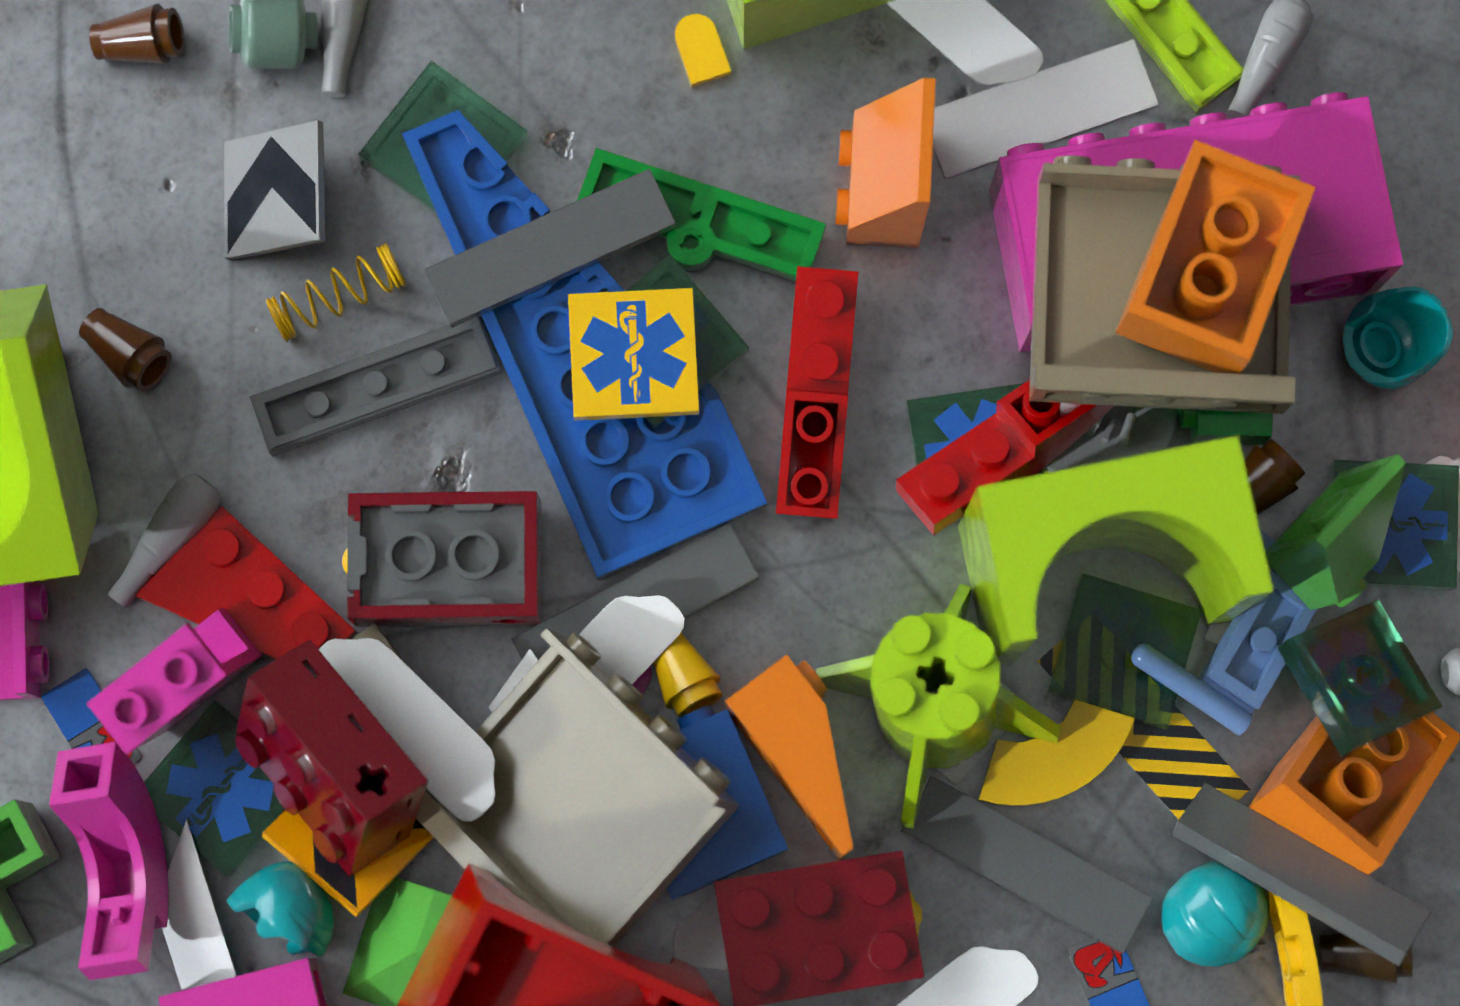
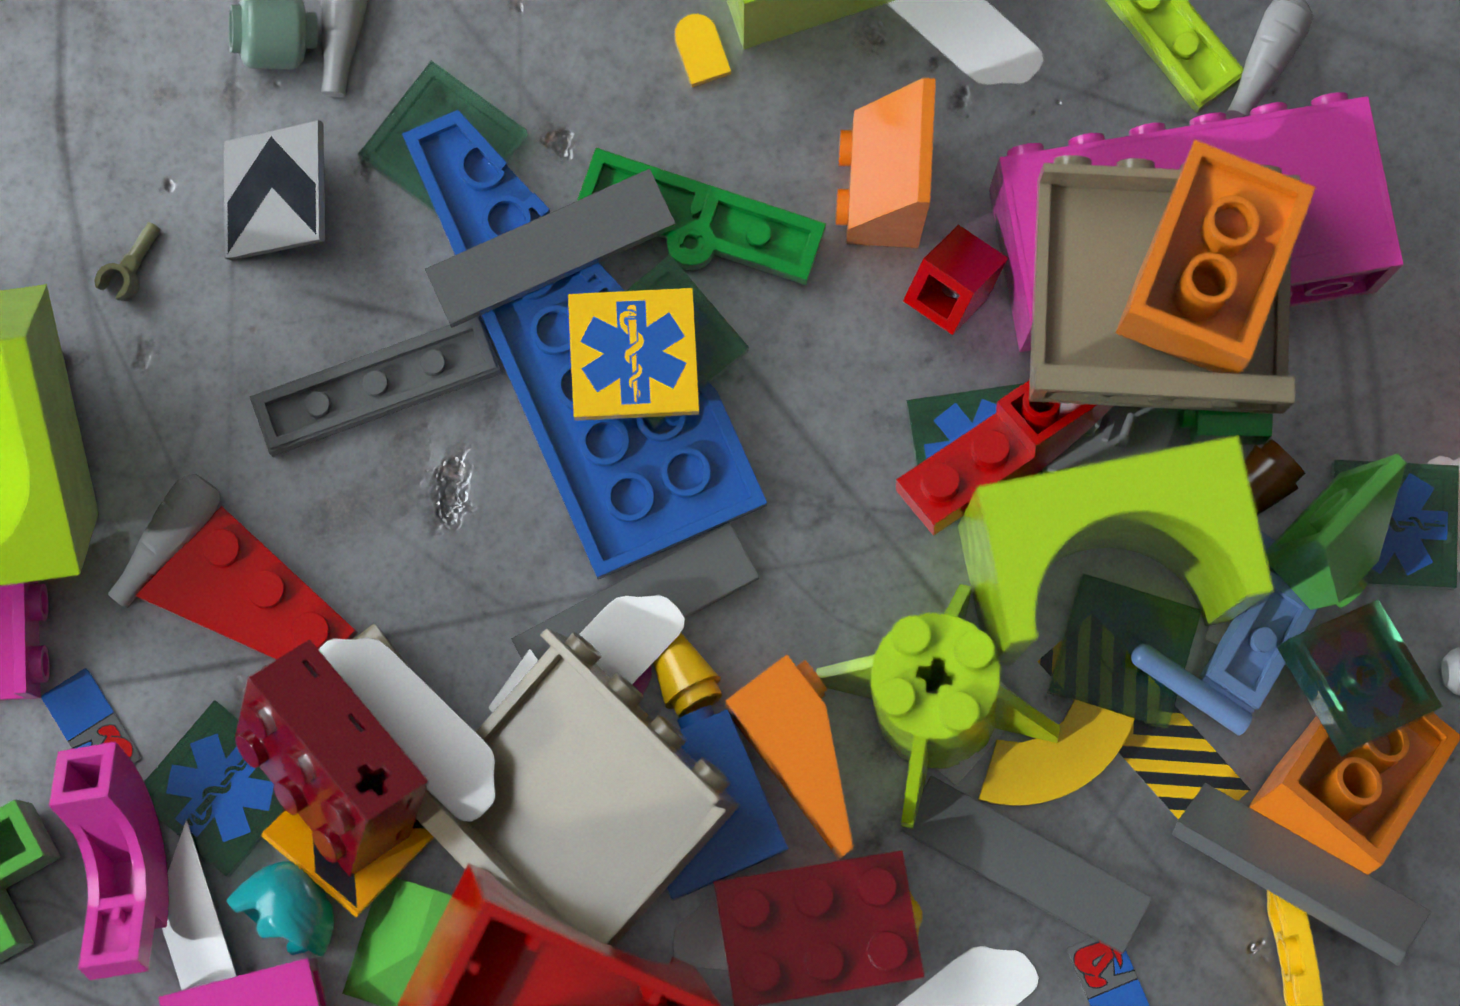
(127, 350): reddish brown cone -> none
(128, 265): none -> olive hand
(139, 36): reddish brown cone -> none
(173, 680): dark pink panel -> none
(284, 322): yellow piece -> none
(444, 558): dark grey piece -> none
(817, 392): red slope -> none
(955, 279): none -> red brick
(1041, 107): white sticker -> none
(1214, 915): teal hair -> none
(1349, 957): dark brown cone -> none
(1396, 336): teal hair -> none

